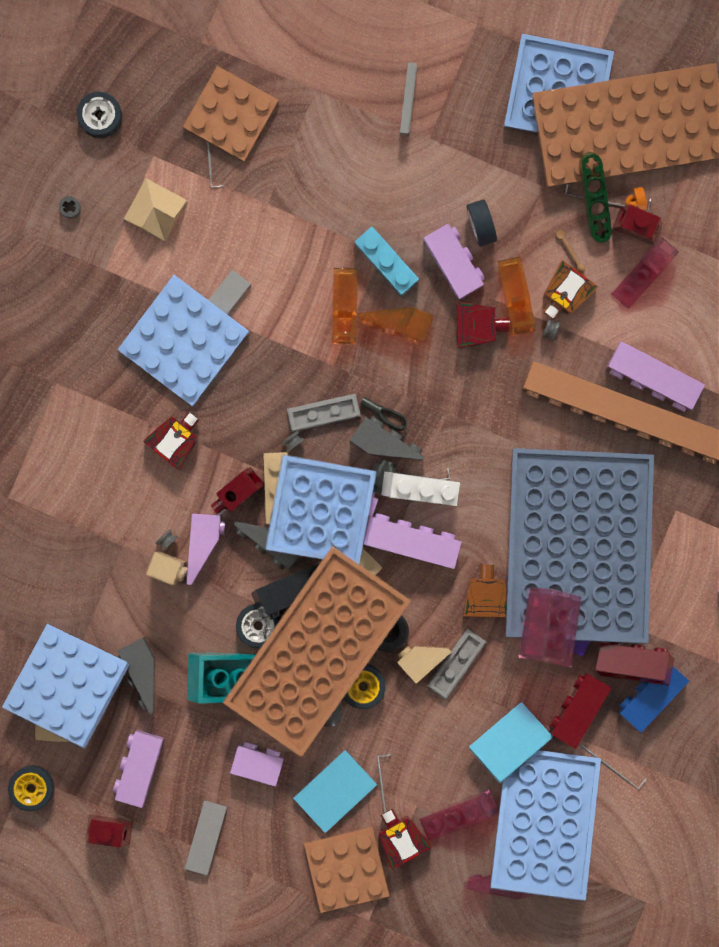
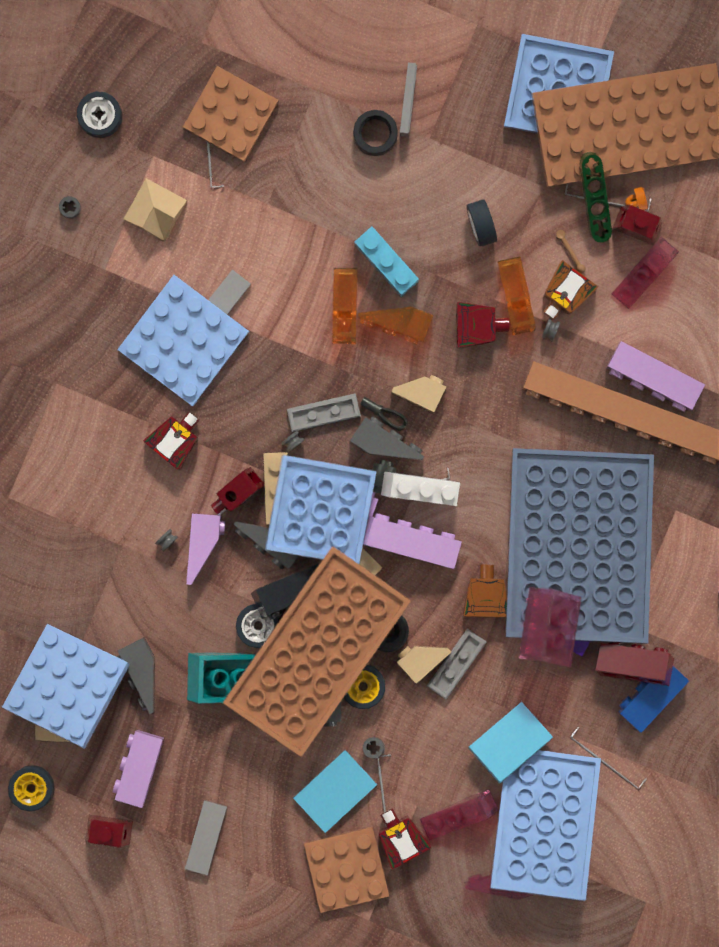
(167, 568): tan brick -> none
(257, 764): lavender brick -> none
(368, 753): none -> dark grey bush
(379, 115): none -> black tyre
(422, 392): none -> tan slope
(454, 261): lavender brick -> none
(579, 709): dark red brick -> none

